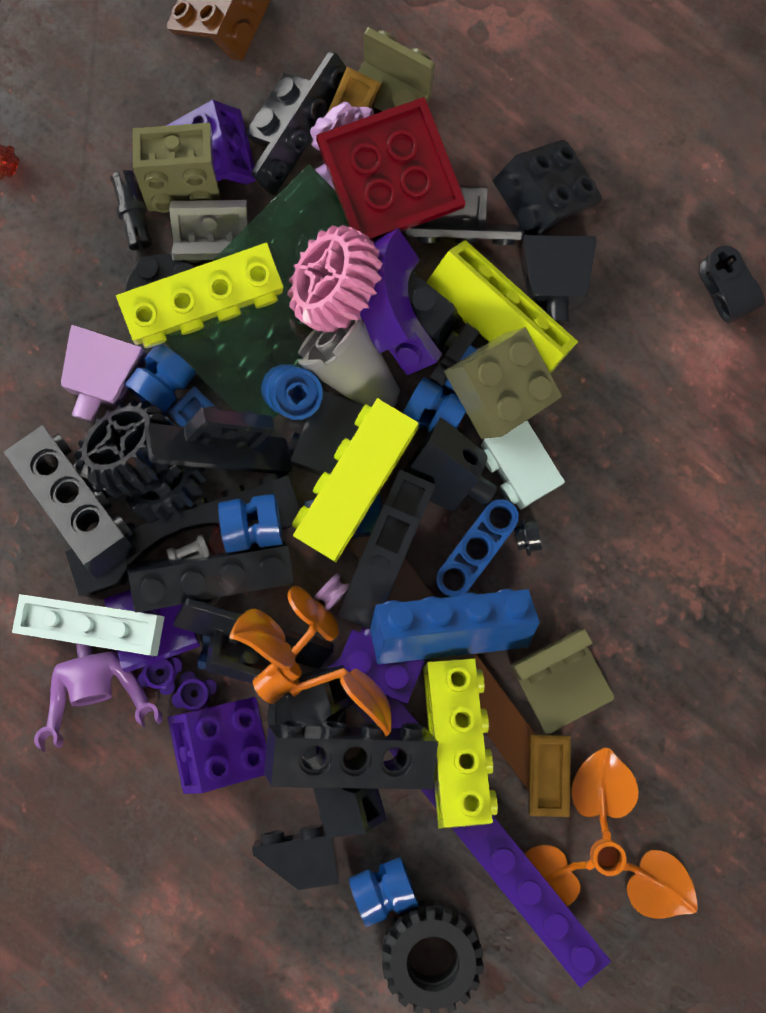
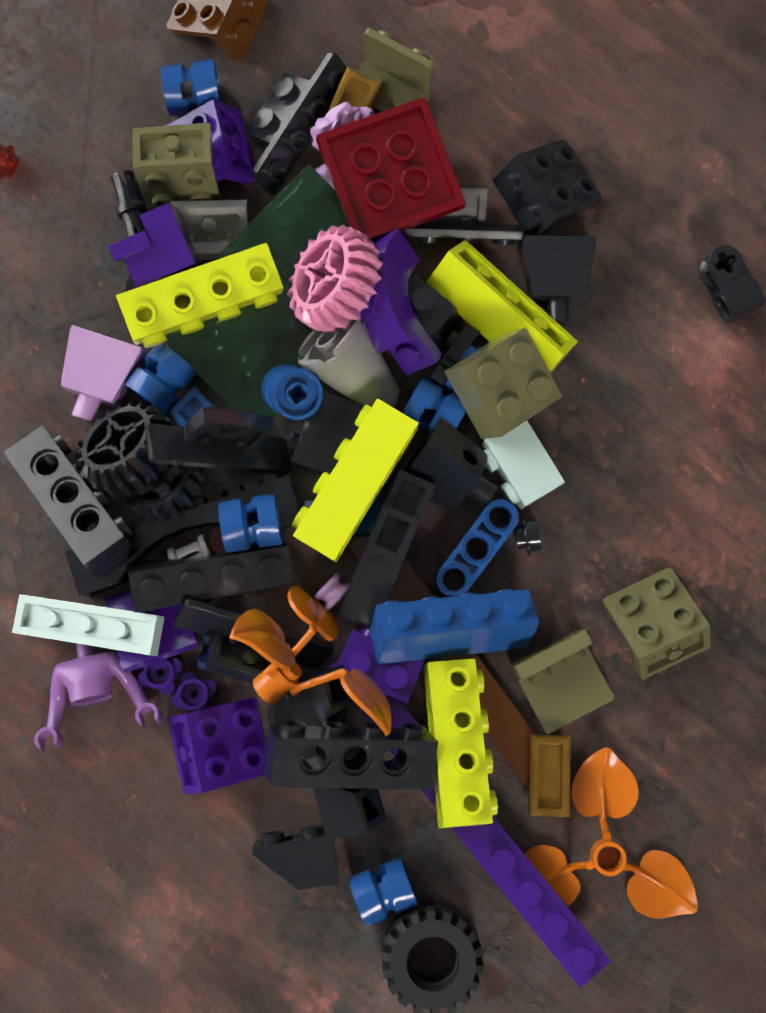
(159, 249): none -> dark purple plate
(204, 85): none -> blue wheel
(659, 622): none -> olive bracket

